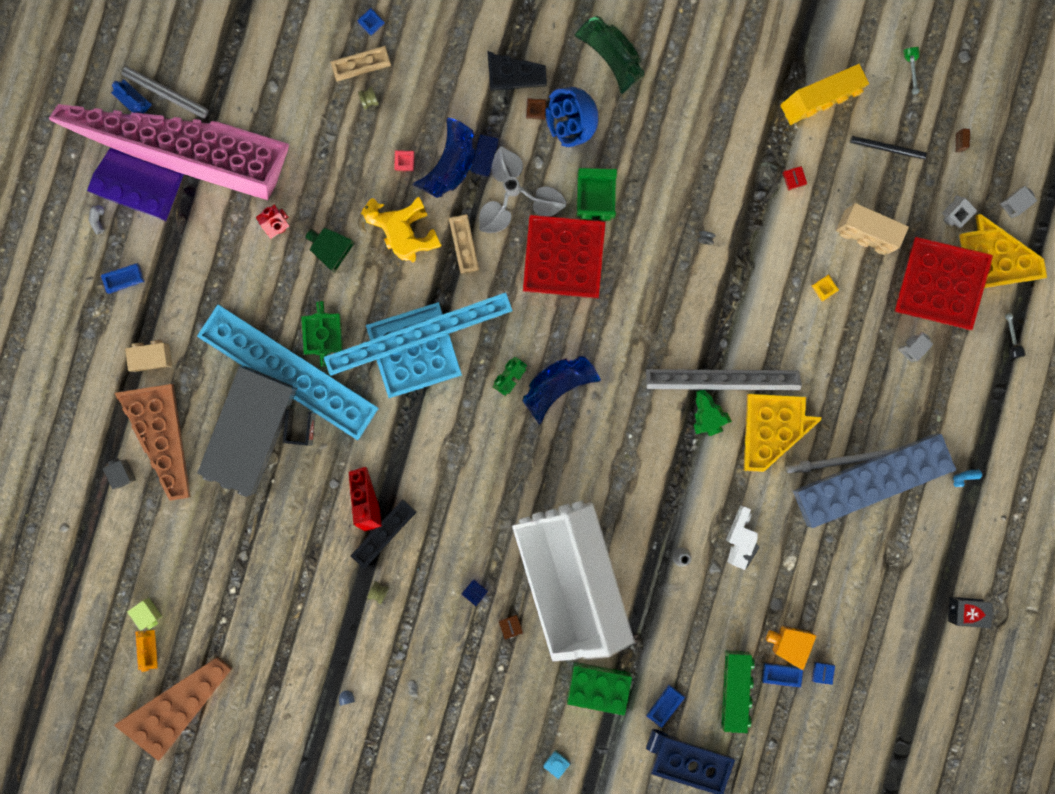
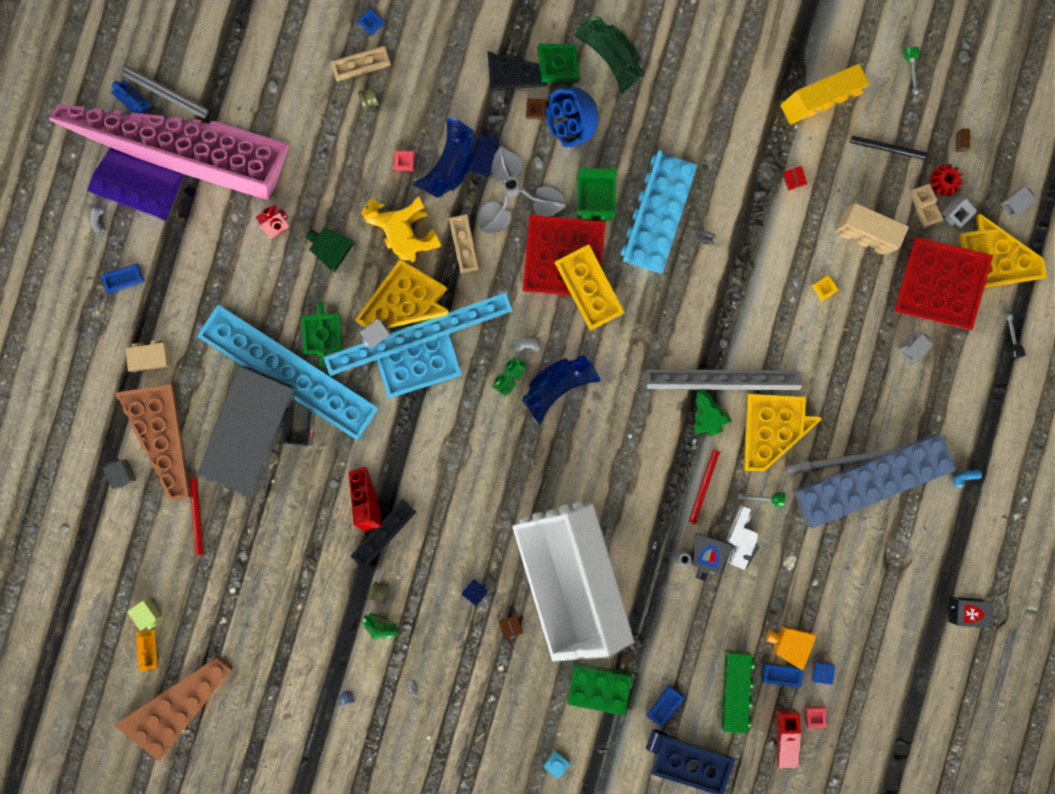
(196, 516): none -> red bar
(375, 333): none -> light grey brick
(379, 626): none -> green rock
(404, 298): none -> yellow wing
(526, 342): none -> light grey arm
(558, 63): none -> green hinge
(589, 287): none -> yellow plate
(658, 212): none -> medium azure bracket
(704, 486): none -> red bar
(708, 555): none -> dark grey torso
(777, 498): none -> hinge
(788, 737): none -> red slope
(815, 716): none -> coral tile
(926, 207): none -> tan slope
(951, 185): none -> red gear

